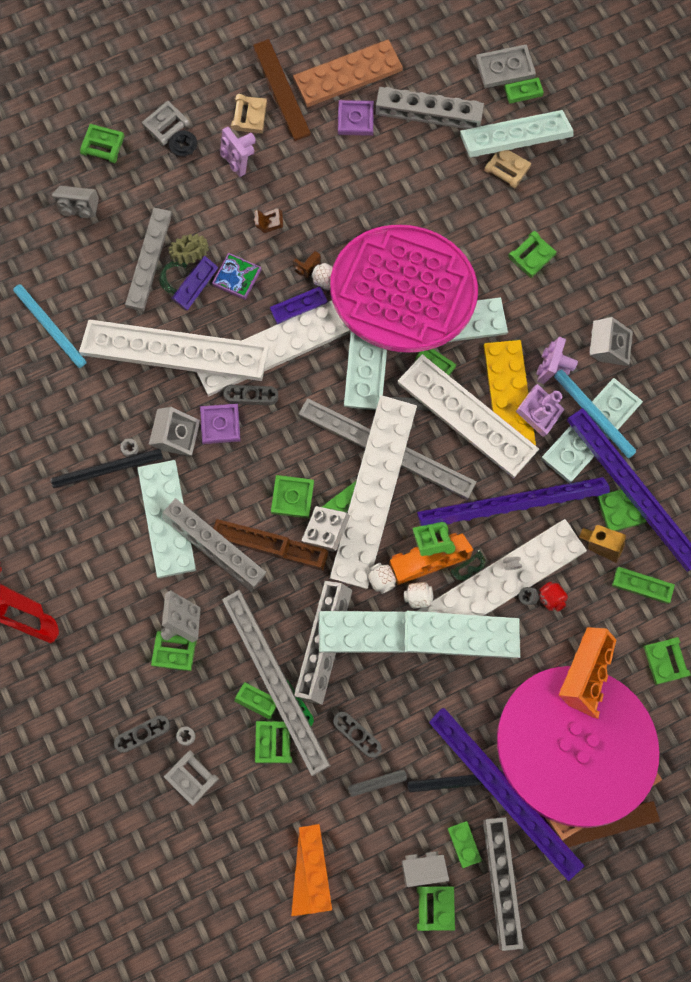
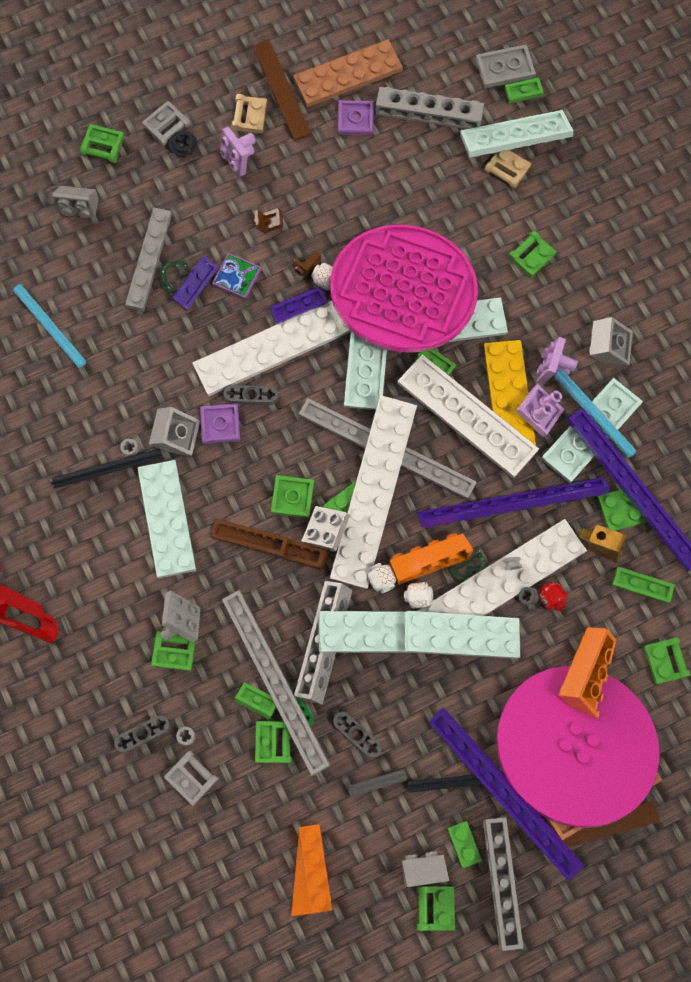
(175, 350): white plate -> none
(188, 249): olive gear -> none
(213, 544): light grey brick -> none
(427, 540): bright green plate -> none

